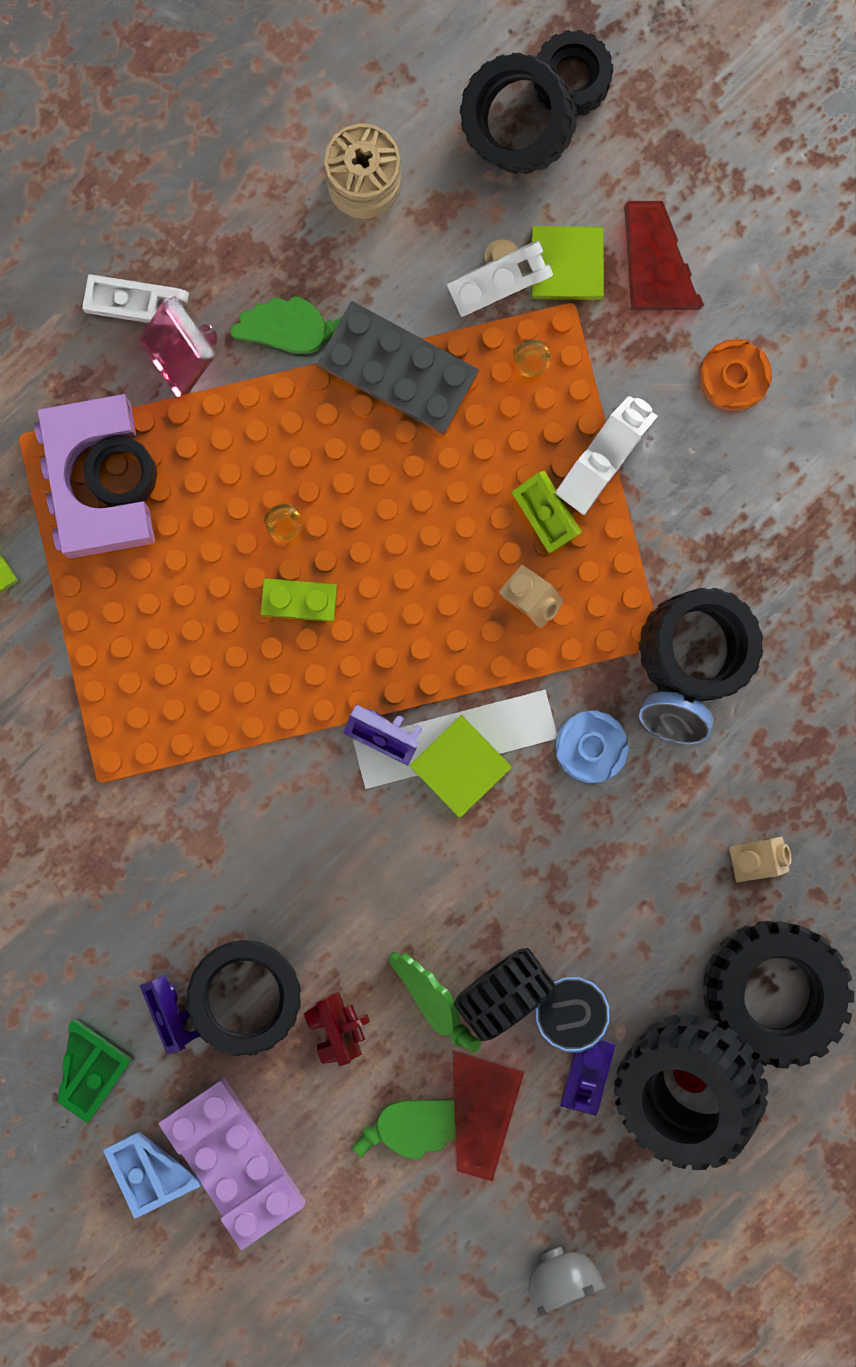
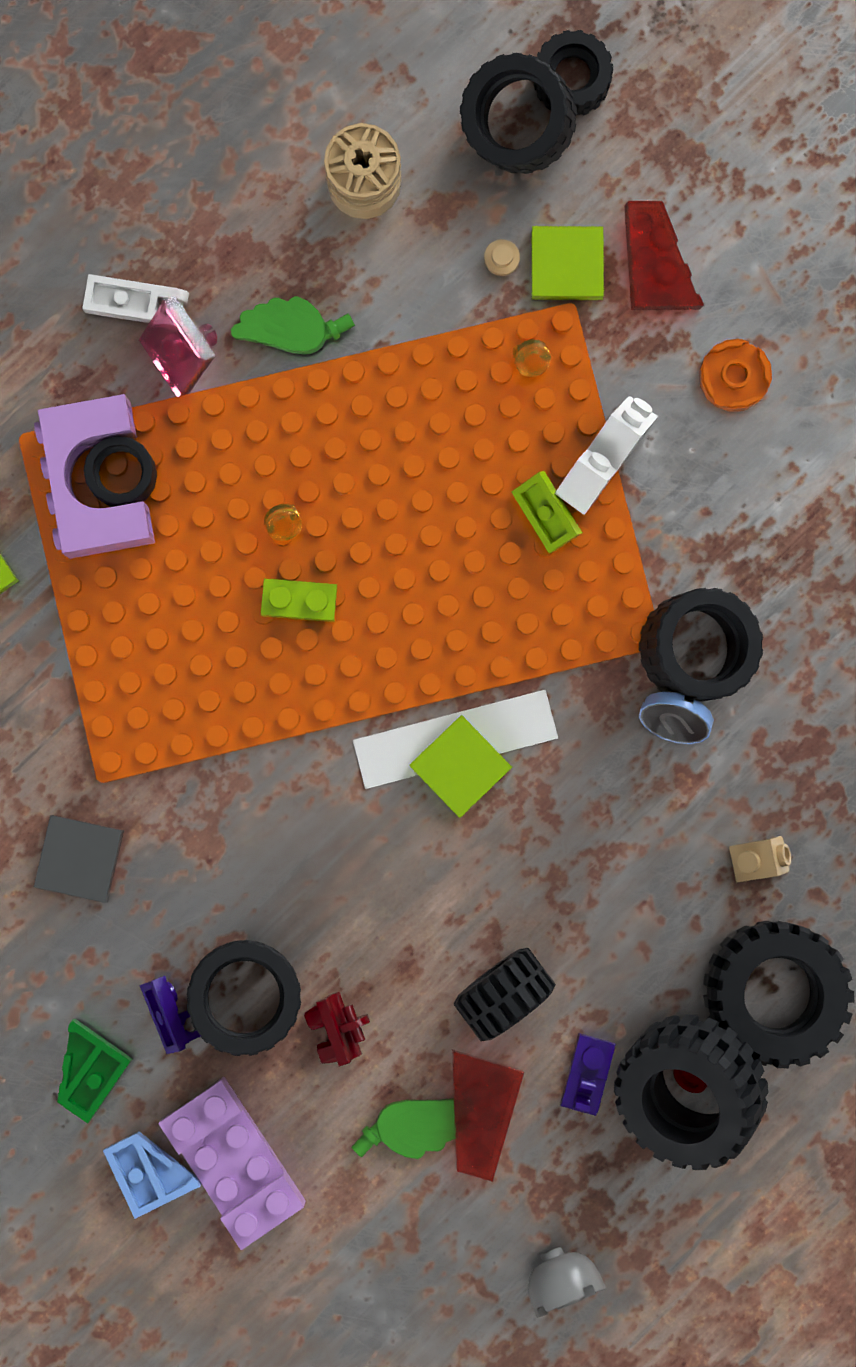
(78, 858): none -> dark grey tile
(379, 734): dark purple plate -> none
(397, 367): dark grey plate -> none
(433, 1001): bright green animal -> none
(498, 279): white plate -> none
(532, 596): tan bracket -> none
(573, 1015): black tile -> none
(591, 746): light blue tile -> none

